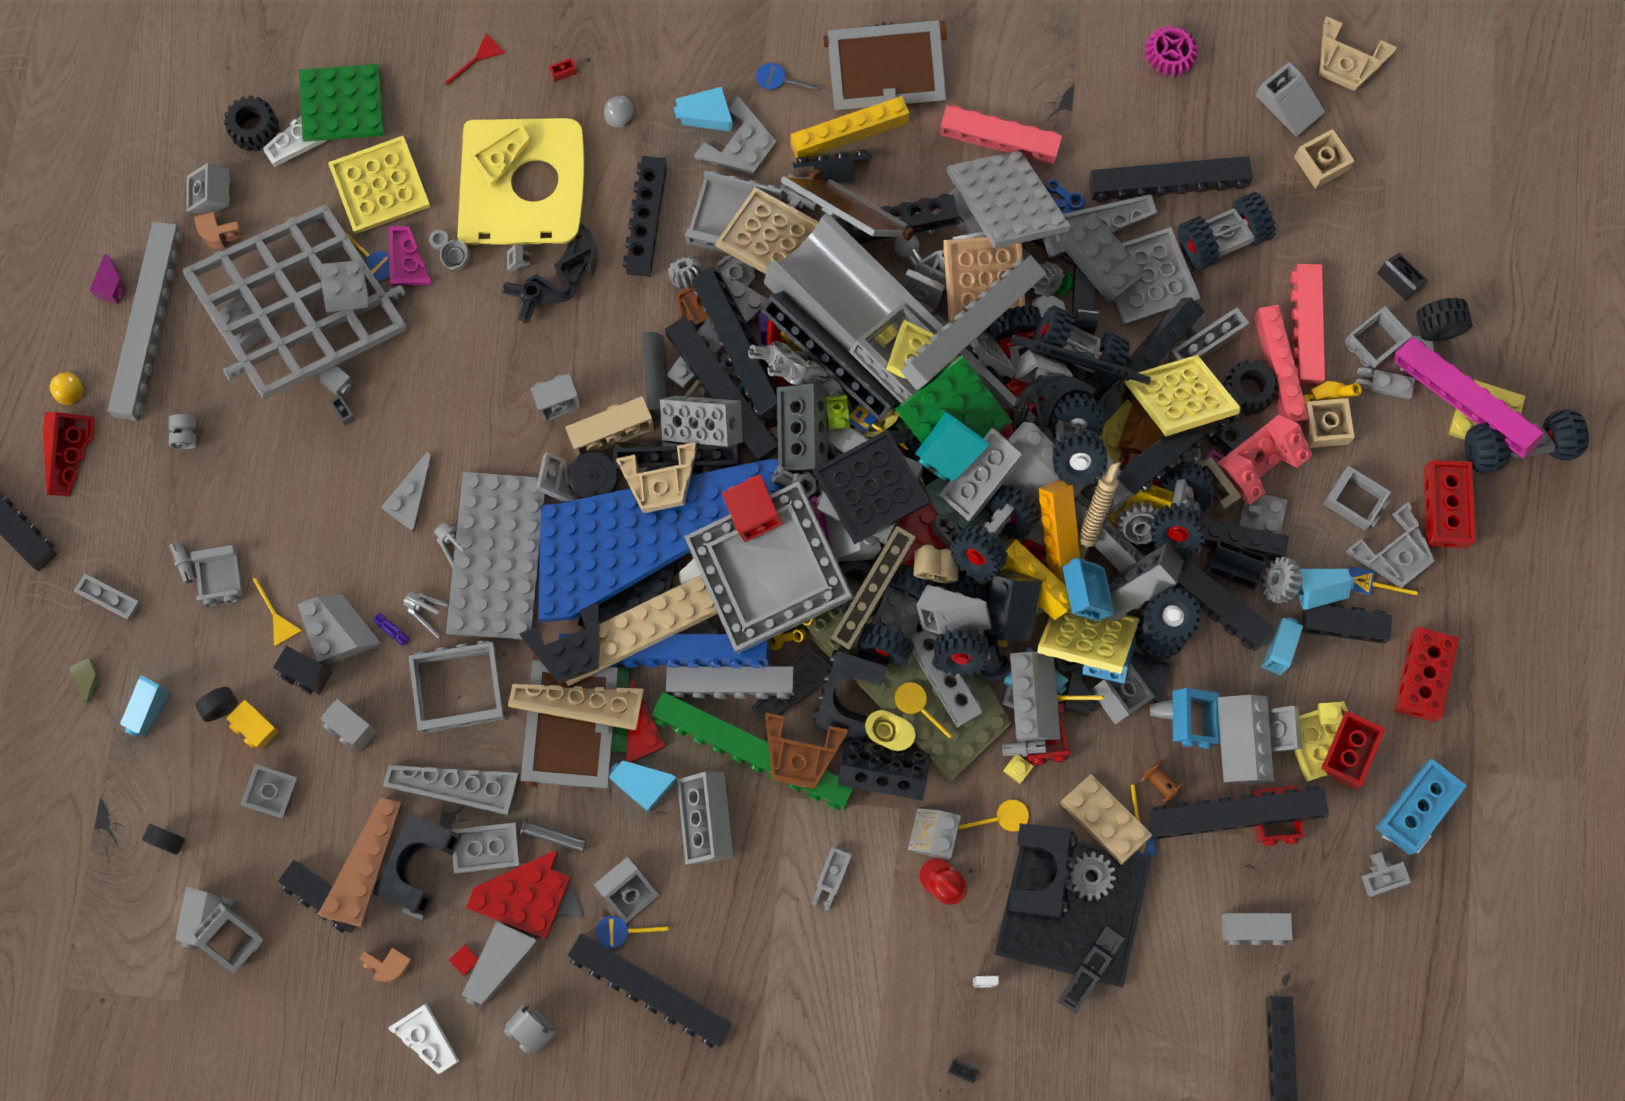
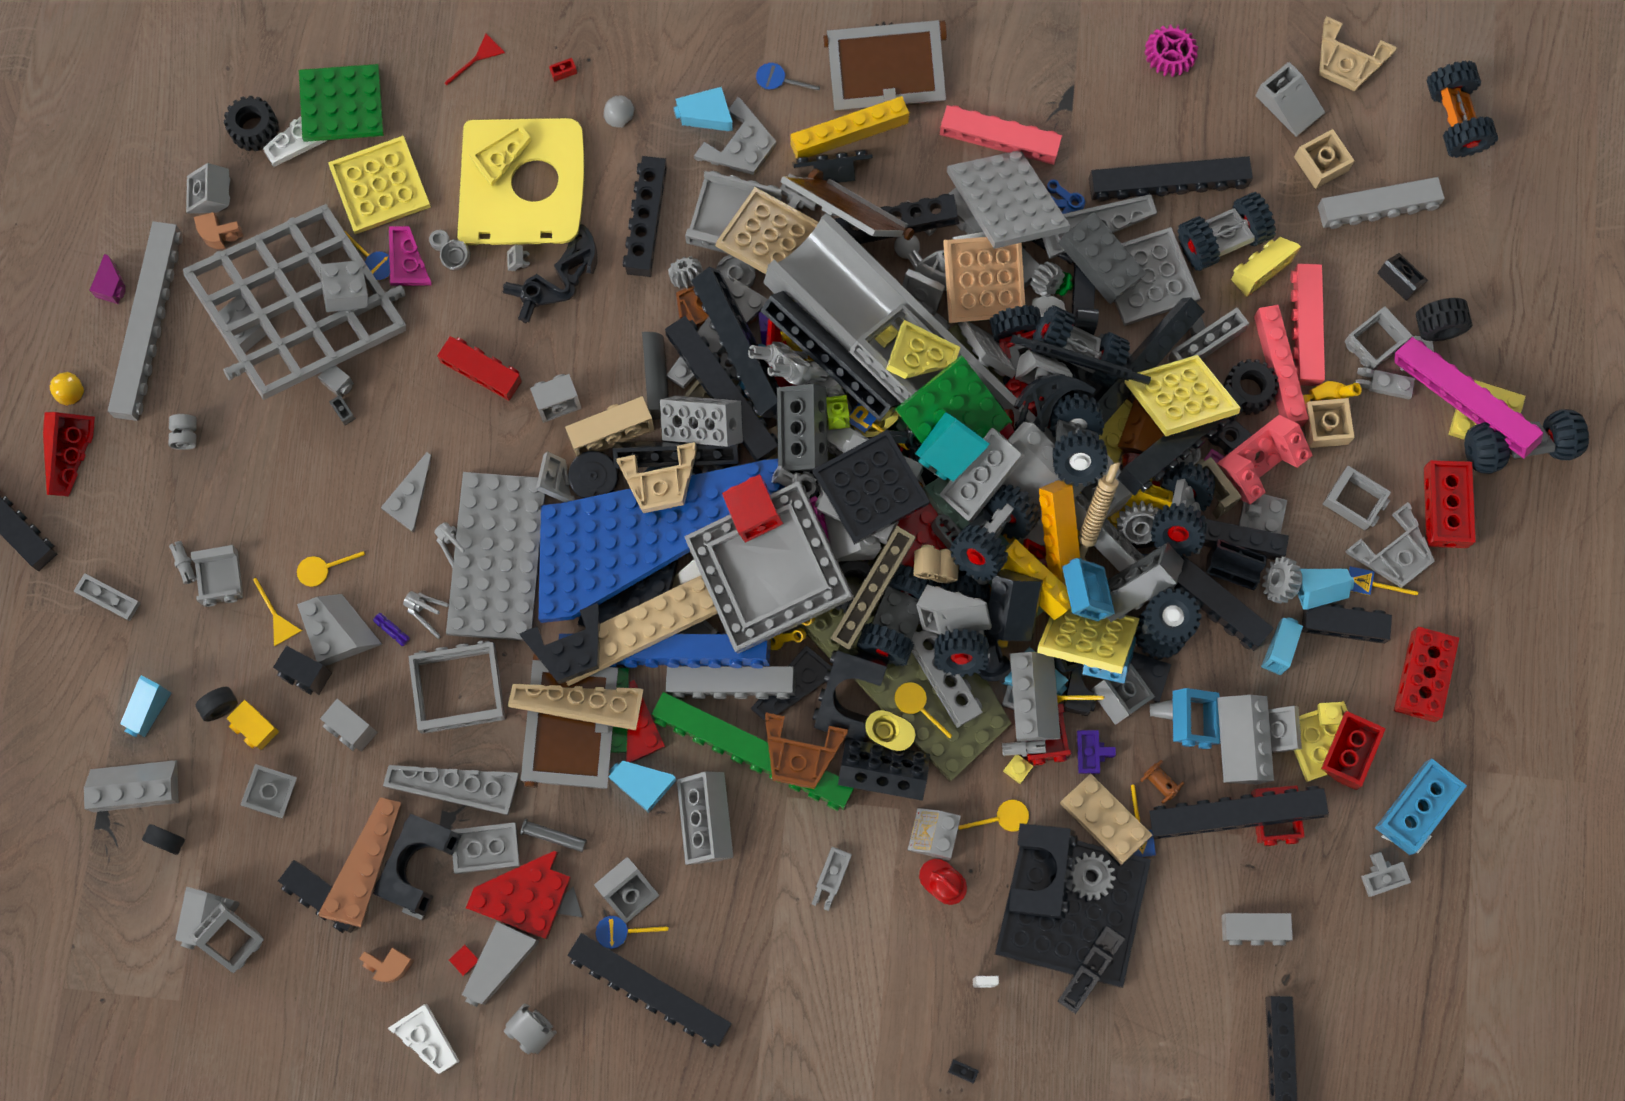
(85, 678): olive slope -> none
(131, 786): none -> light grey slope
(314, 570): none -> yellow piece
(480, 368): none -> red brick
(972, 323): light grey brick -> none
(1091, 752): none -> dark purple hinge
(1264, 265): none -> light yellow slope
(1380, 203): none -> light grey brick
(1452, 88): none -> black plate

